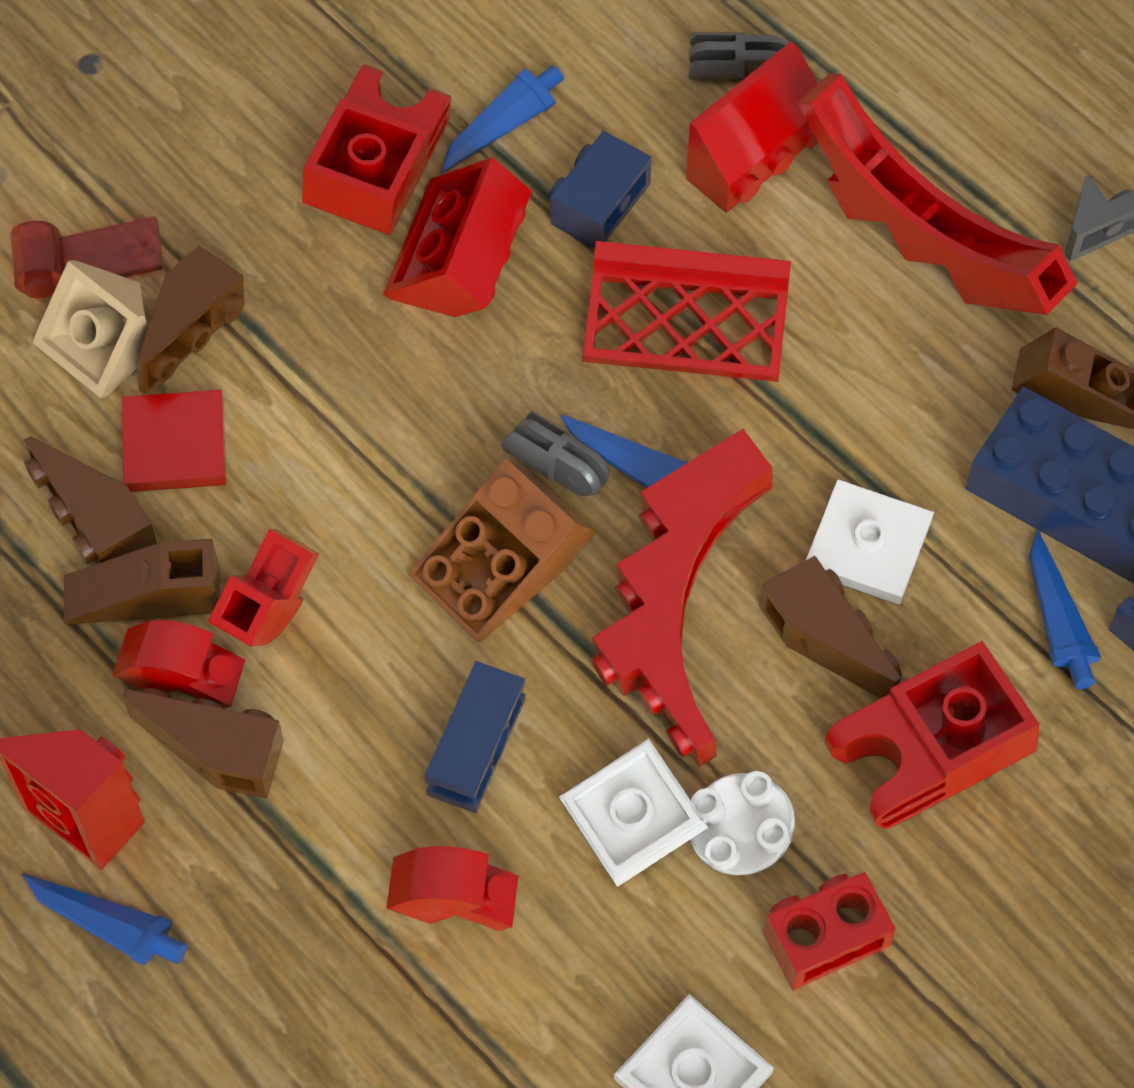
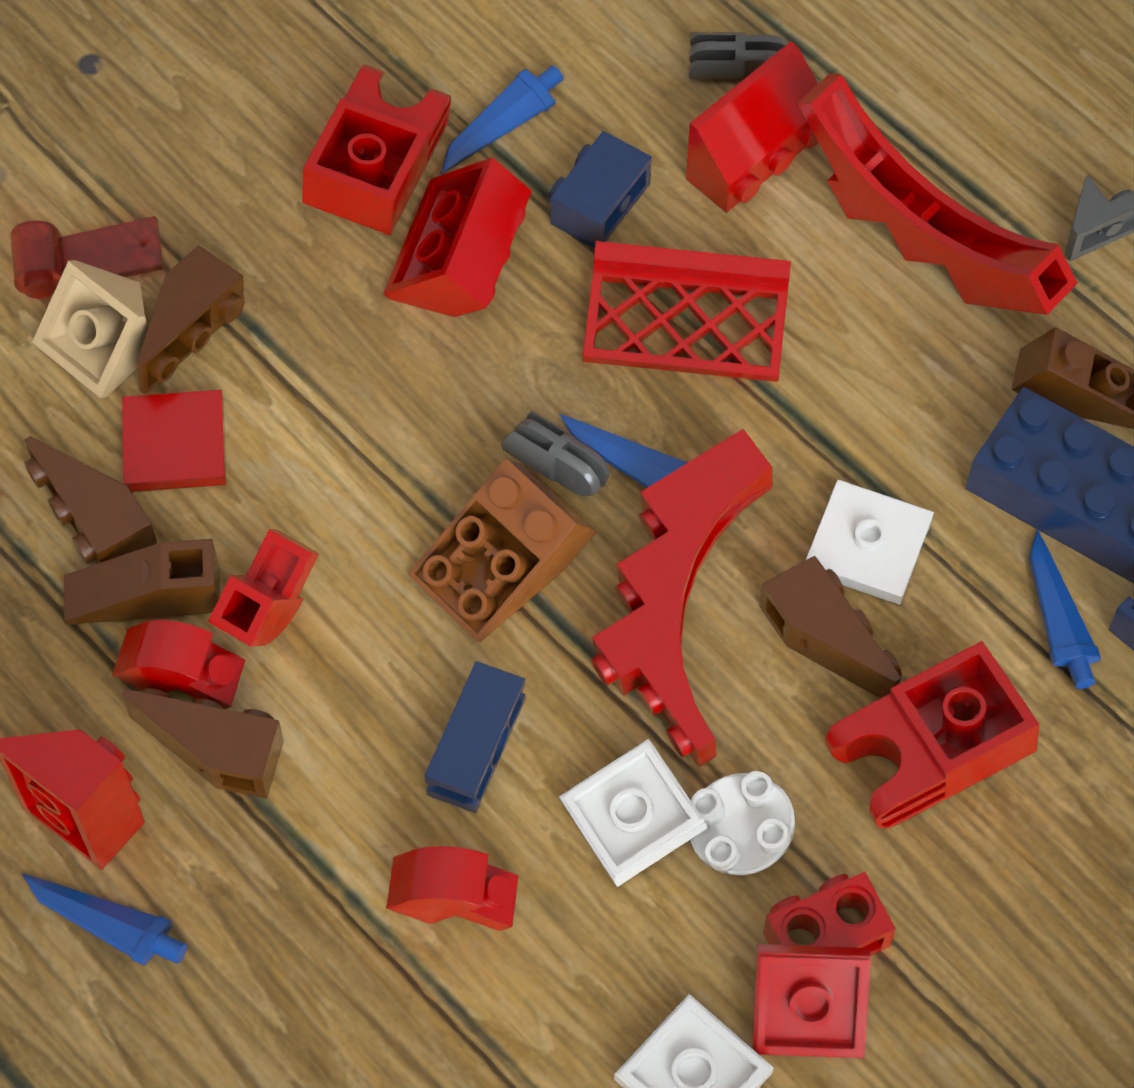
(811, 1000): none -> tile

